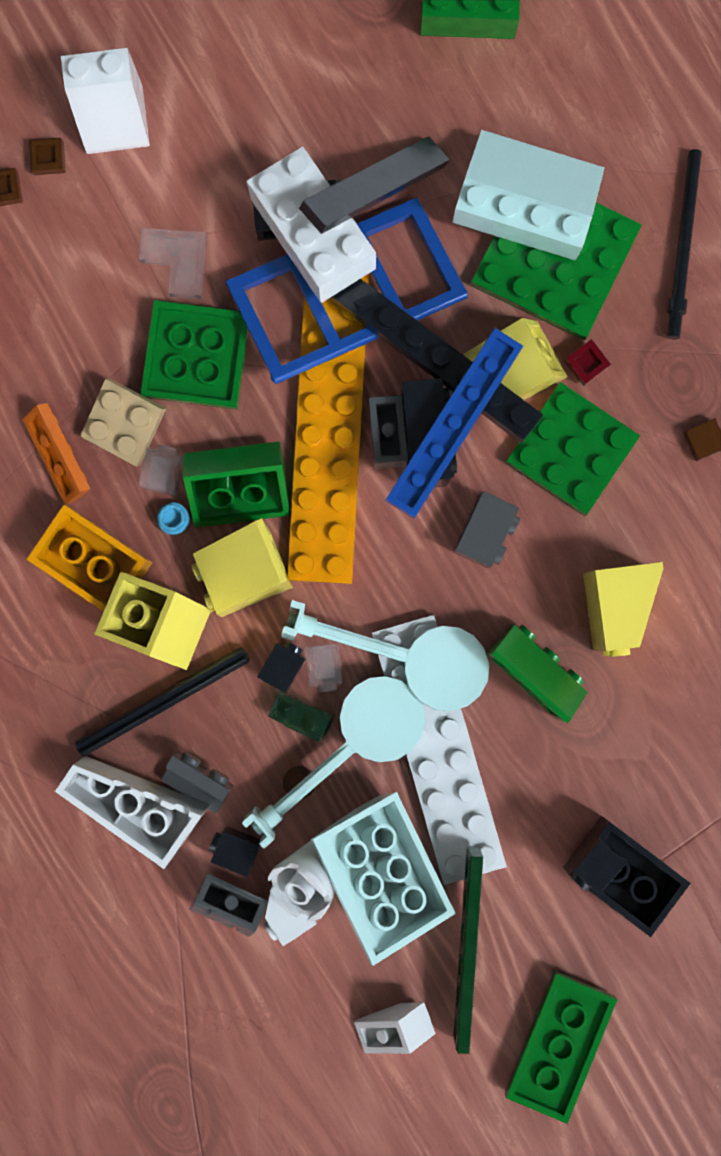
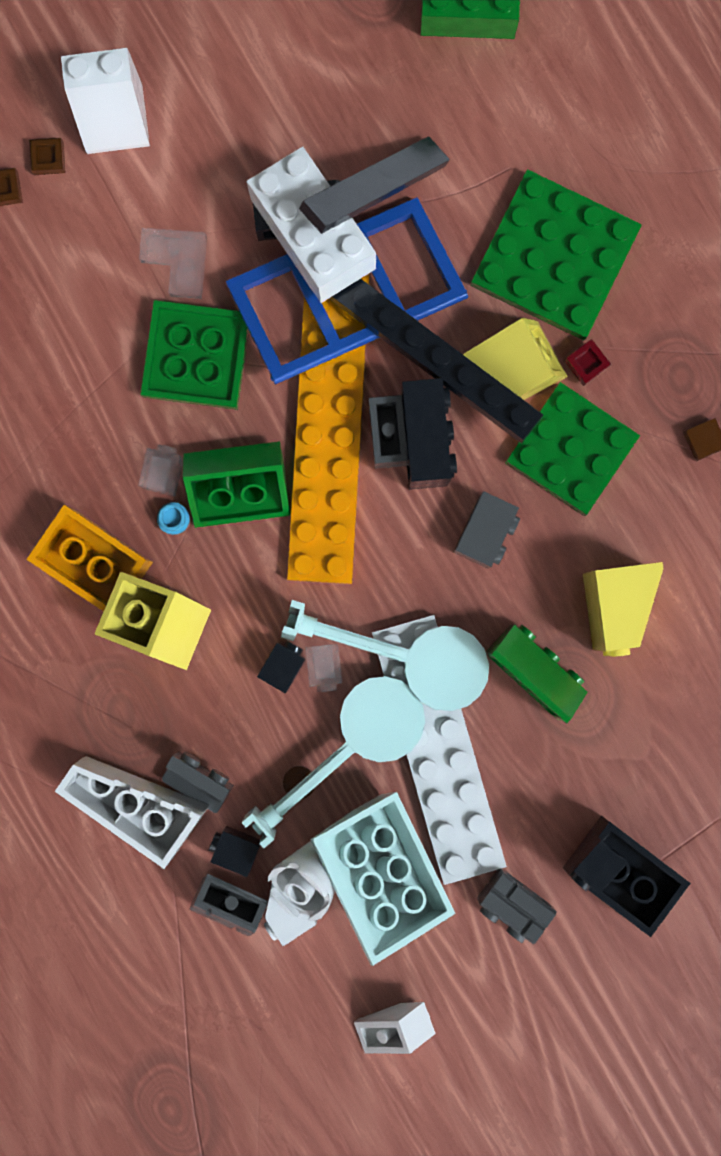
(56, 453): orange plate -> none
(123, 422): tan plate -> none
(162, 701): black axle -> none
(241, 569): light yellow slope -> none
(301, 716): clear green leg -> none
(454, 423): blue plate -> none
(468, 949): dark green tile -> none
(515, 906): none -> dark grey brick
(529, 195): light aqua slope -> none
(560, 1047): green plate -> none
(678, 304): black bar -> none

